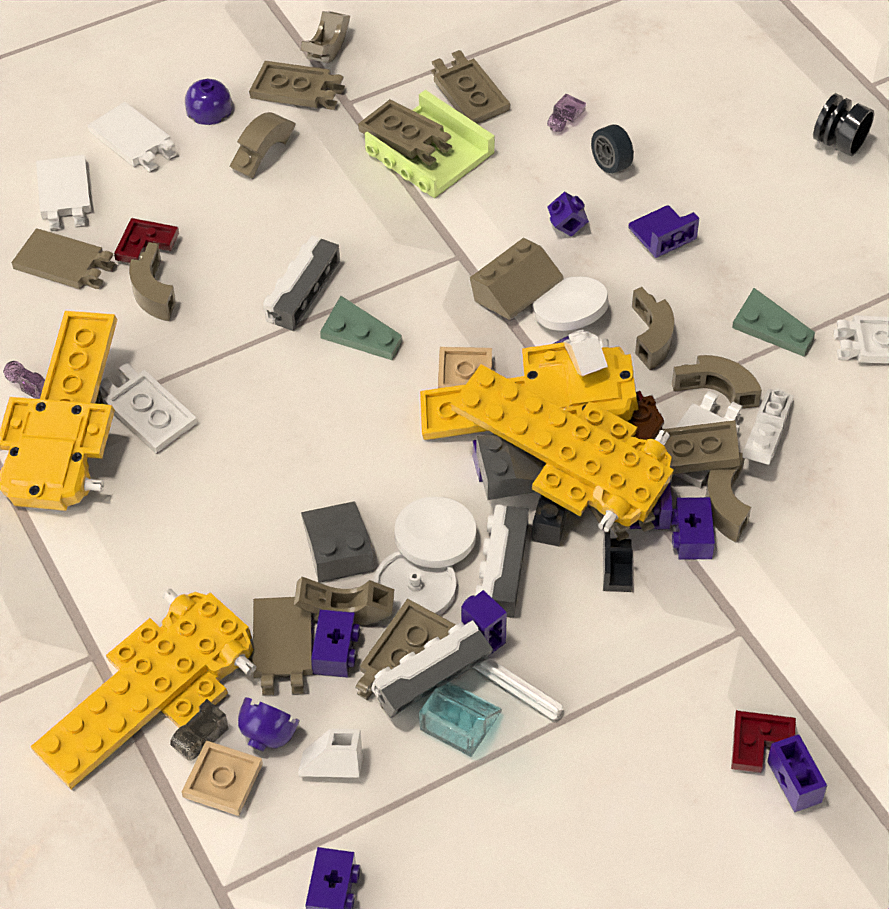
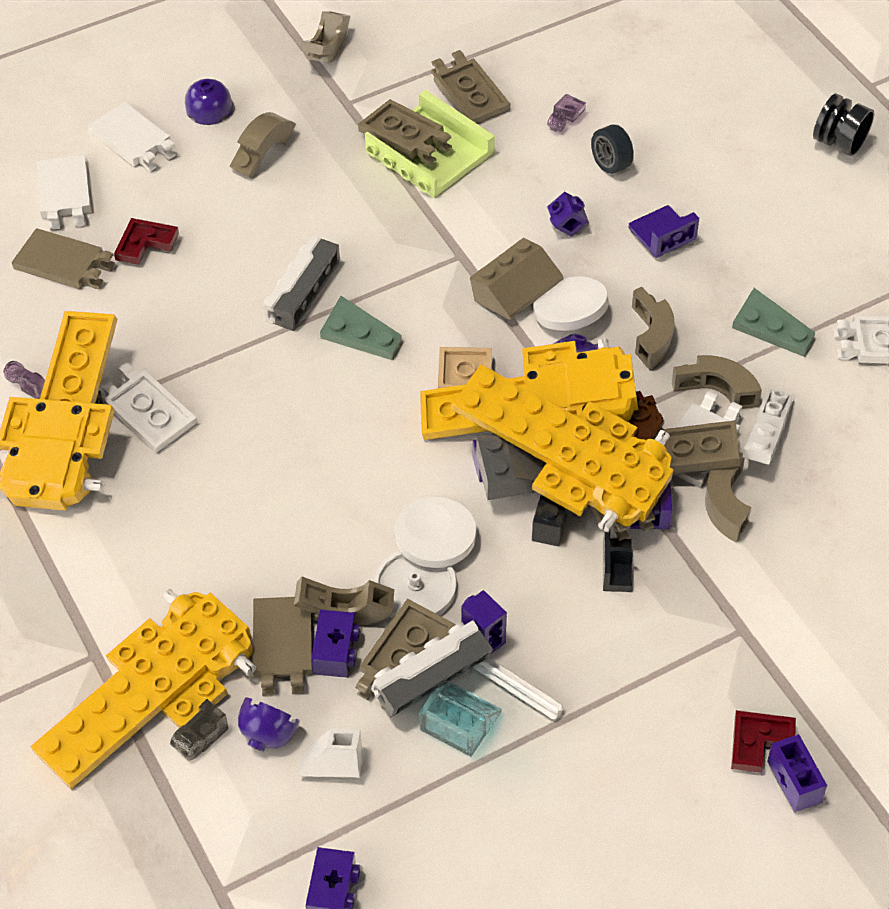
(151, 295): dark tan arch -> none
(222, 778): tan plate -> none
(296, 85): dark tan tile -> none
(338, 541): dark grey slope -> none
(504, 555): piece -> none
(585, 352): white slope -> none
(693, 528): dark purple brick -> none

